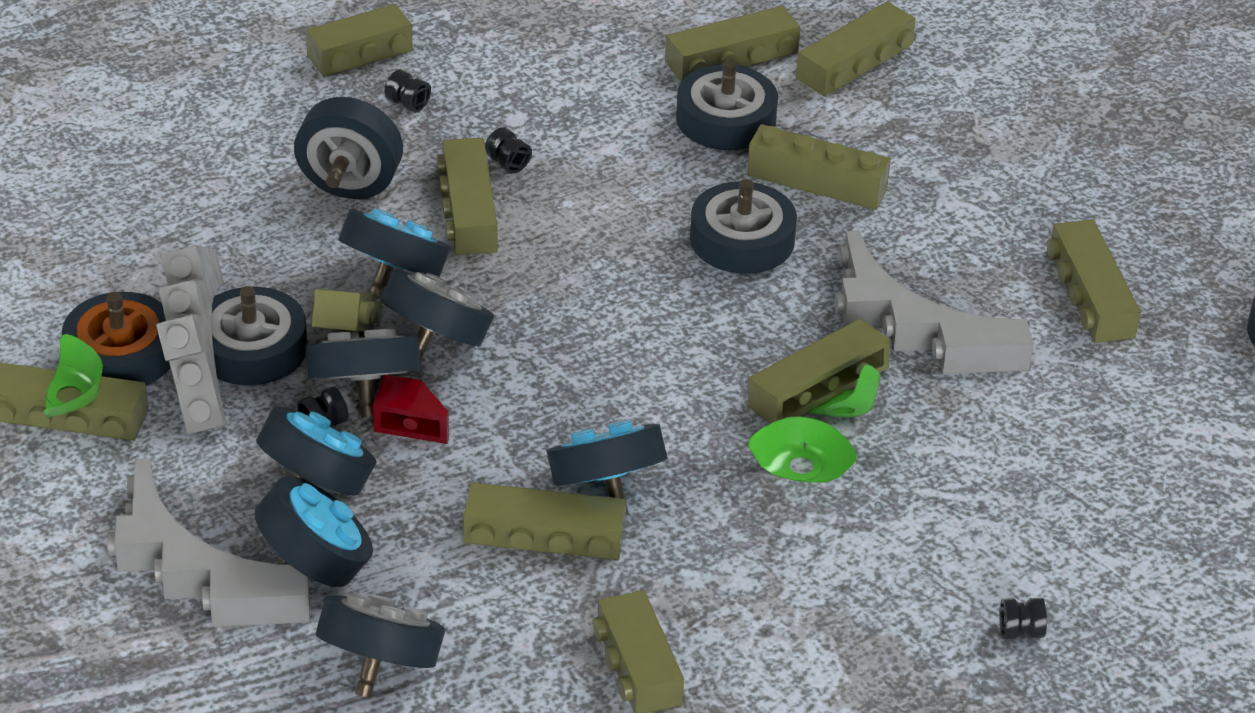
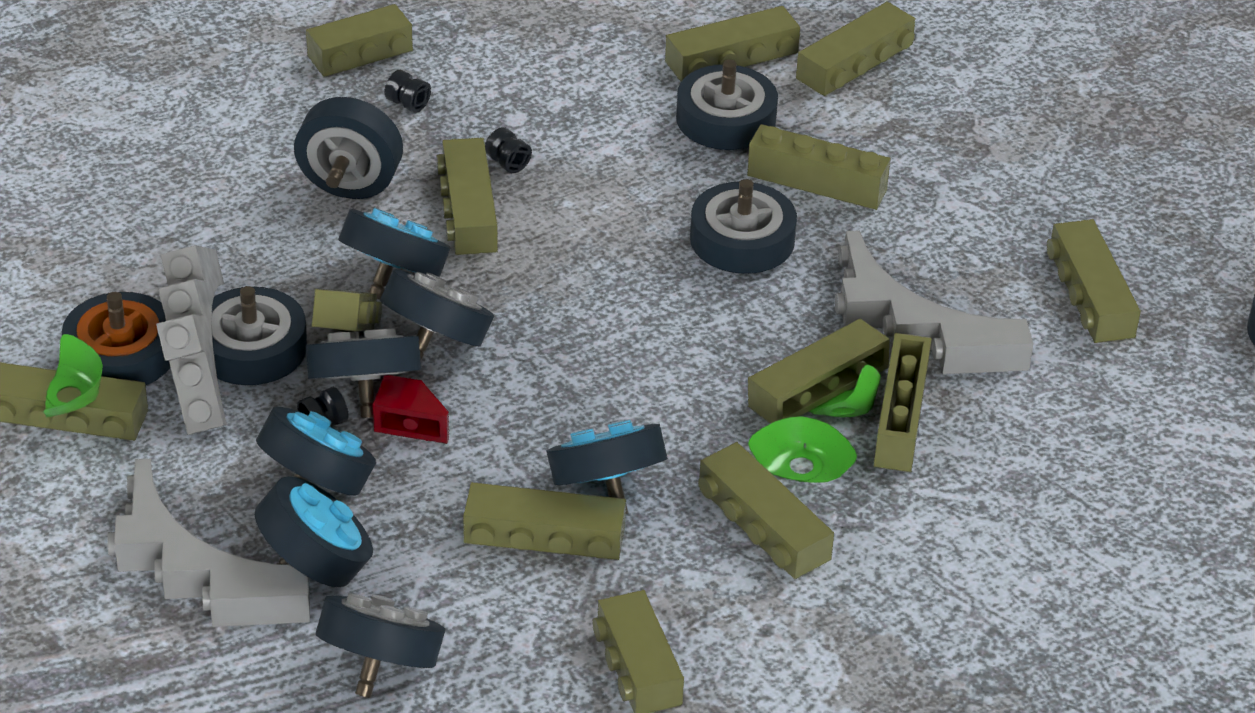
(766, 510): none -> olive brick
(902, 402): none -> olive brick
(1017, 618): black wheel -> none

